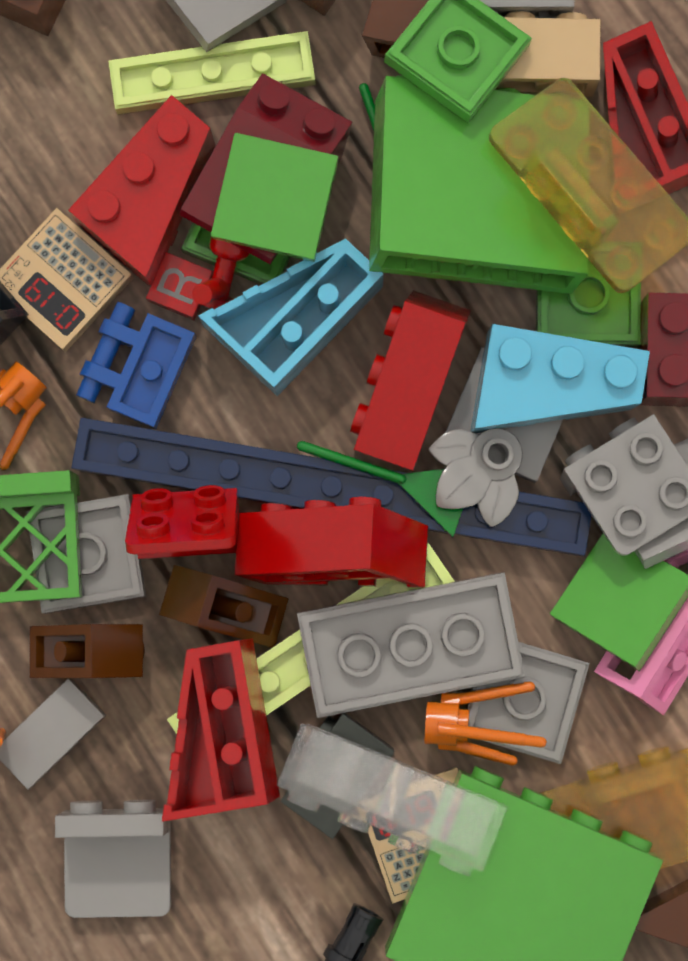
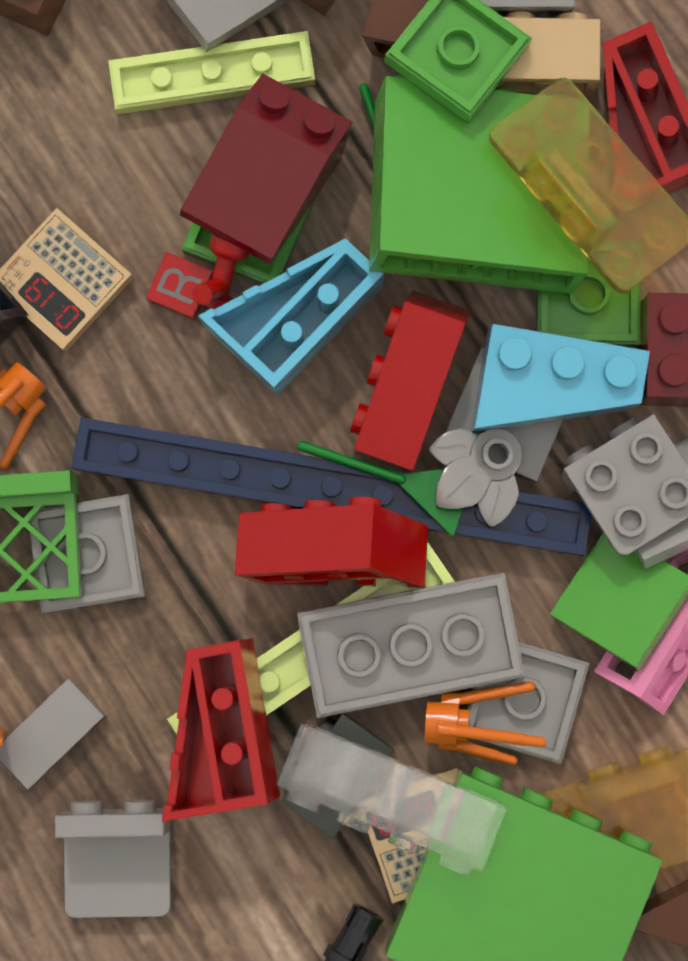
(86, 651): reddish brown slope -> none
(140, 193): red wedge -> none
(149, 372): blue plate -> none
(183, 522): red bracket -> none
(223, 606): reddish brown slope -> none
(274, 197): bright green tile -> none

